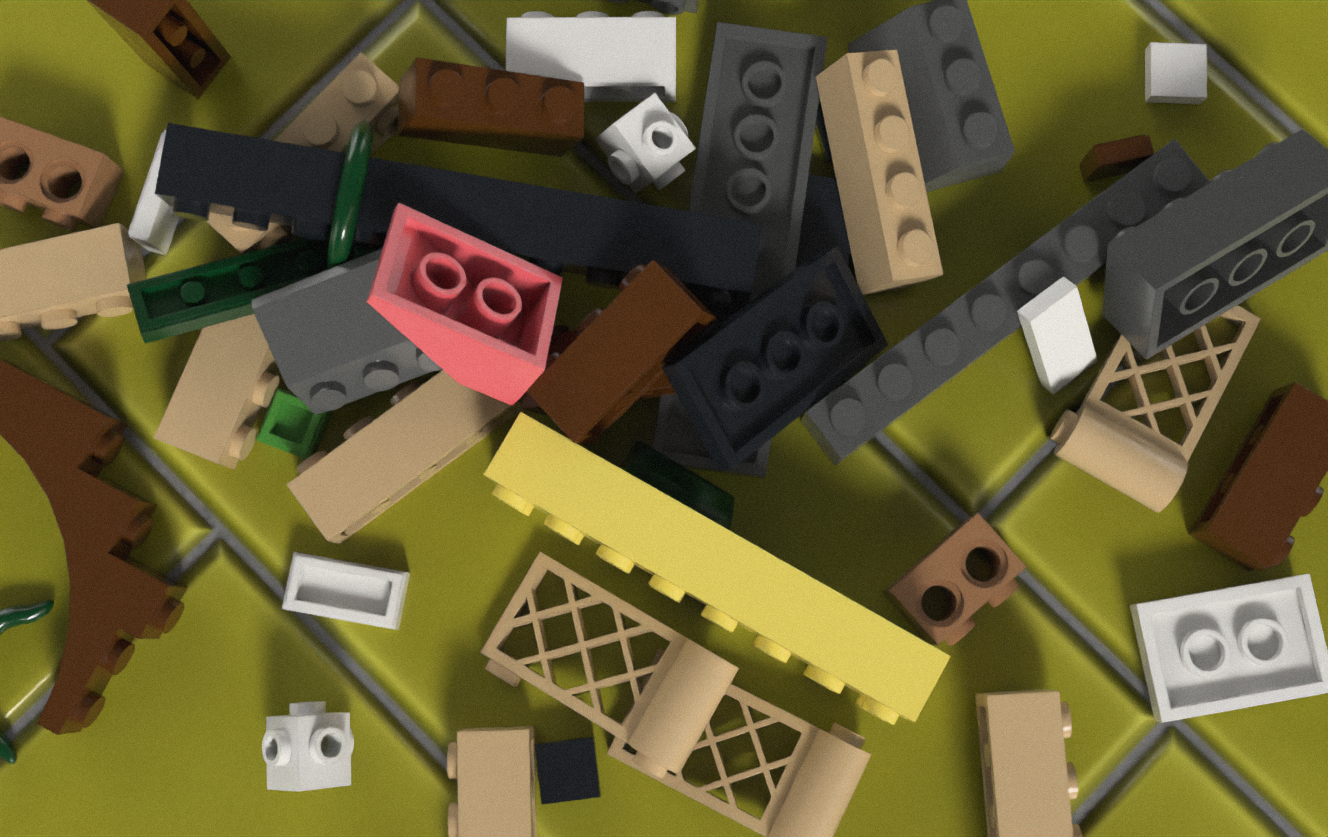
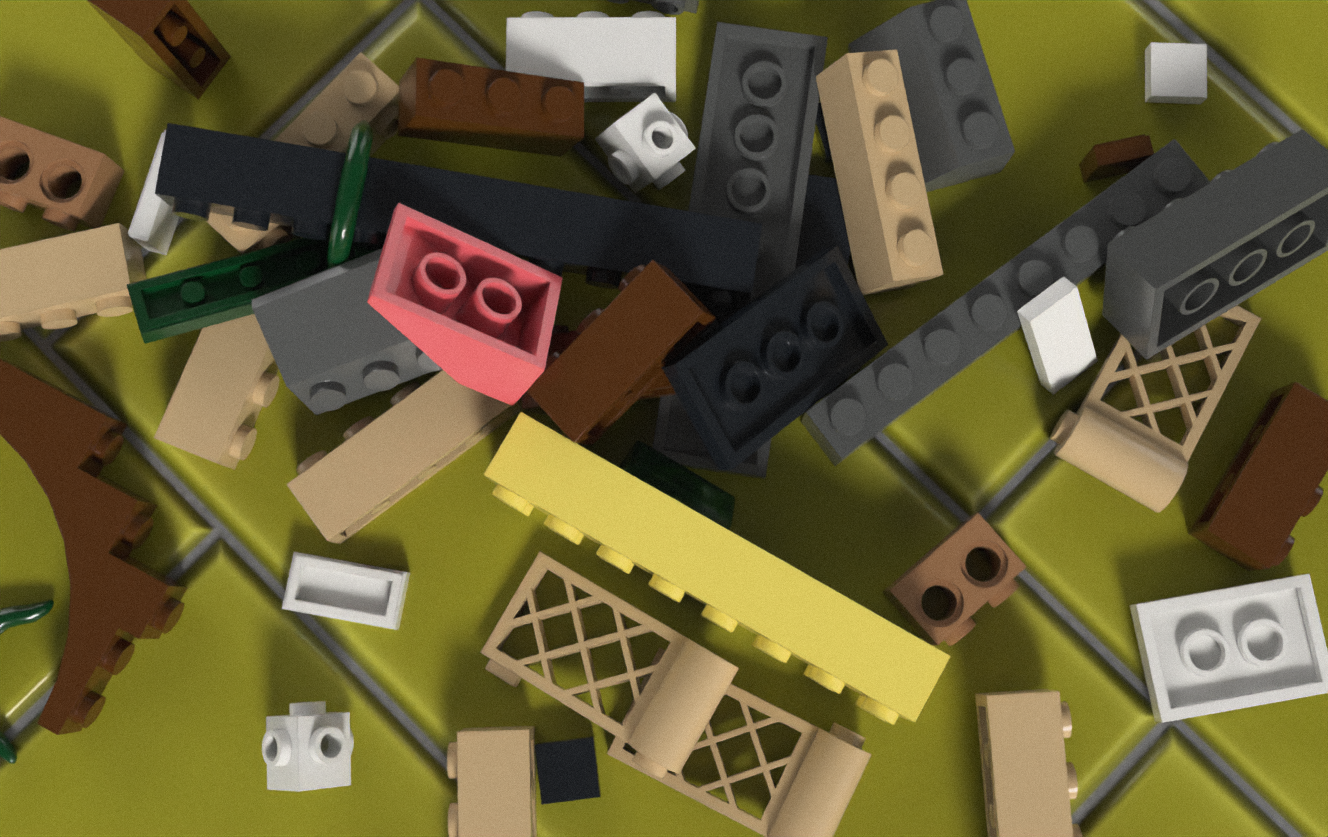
(292, 425): bright green tile -> none

